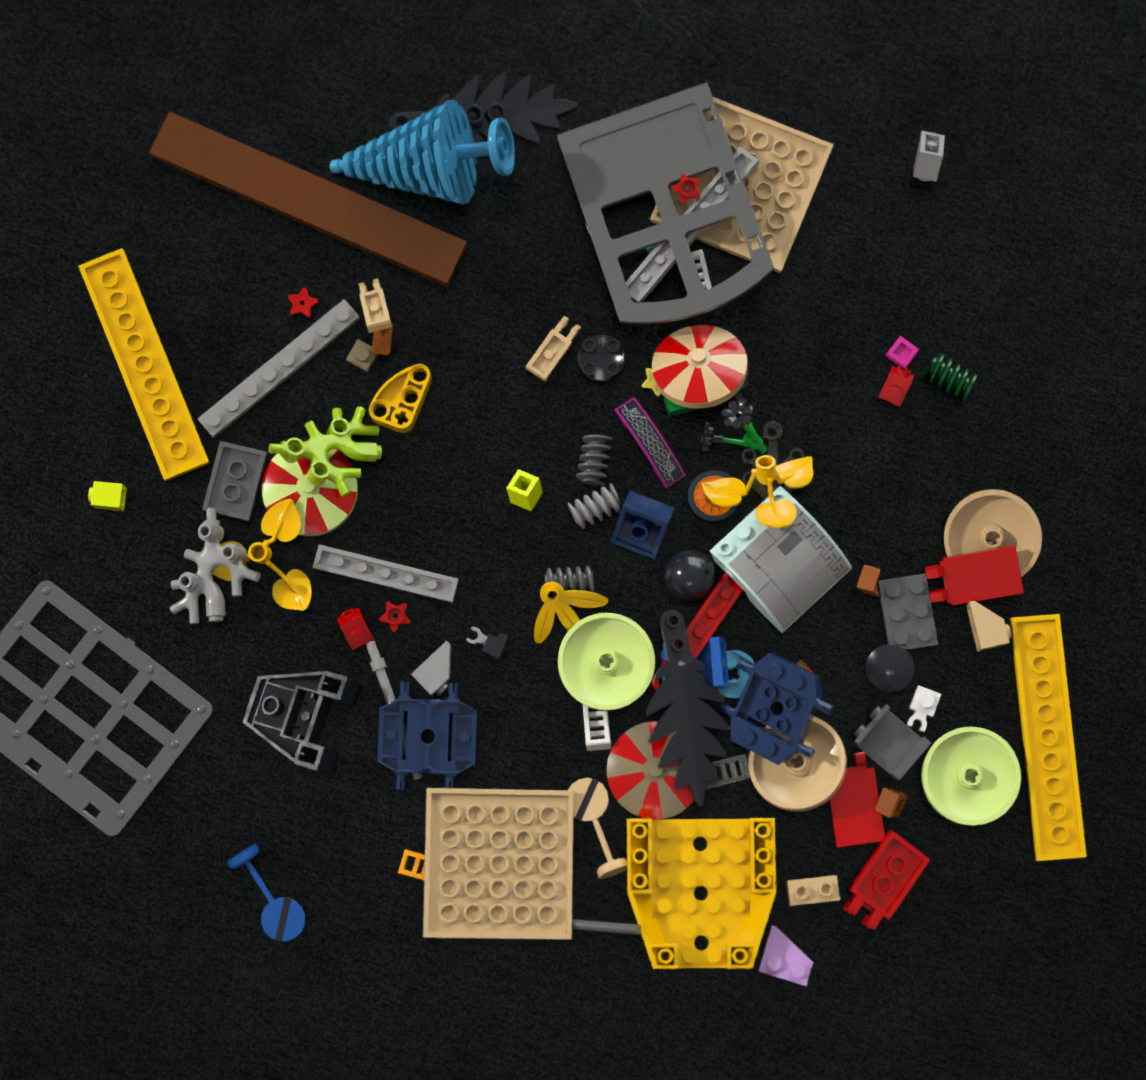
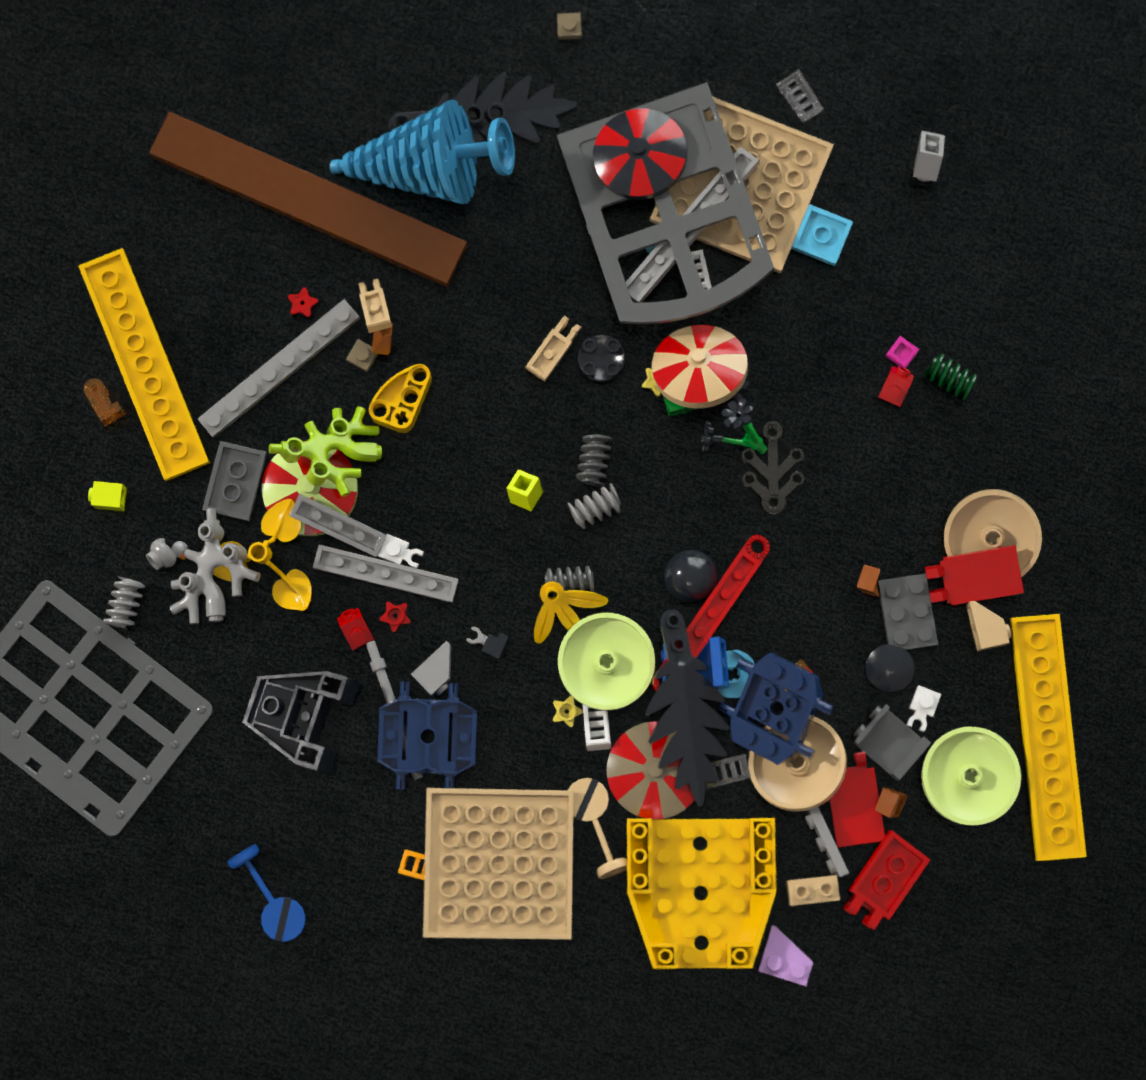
(98, 397): none -> clear orange leg
(123, 603): none -> light grey piece
(162, 555): none -> light grey animal
(337, 525): none -> light grey plate
(397, 550): none -> white plate
(562, 706): none -> light yellow plate
(569, 26): none -> dark tan plate
(606, 927): dark grey bar -> none
(640, 154): none -> dish
(642, 524): dark blue slope -> none
(650, 442): slope -> none
(693, 188): red plate -> none
(700, 503): wheel -> none
(778, 514): yellow plant -> none
(784, 566): light grey slope -> none
(793, 101): none -> clear slope
(821, 235): none -> medium azure plate
(825, 842): none -> light grey plate

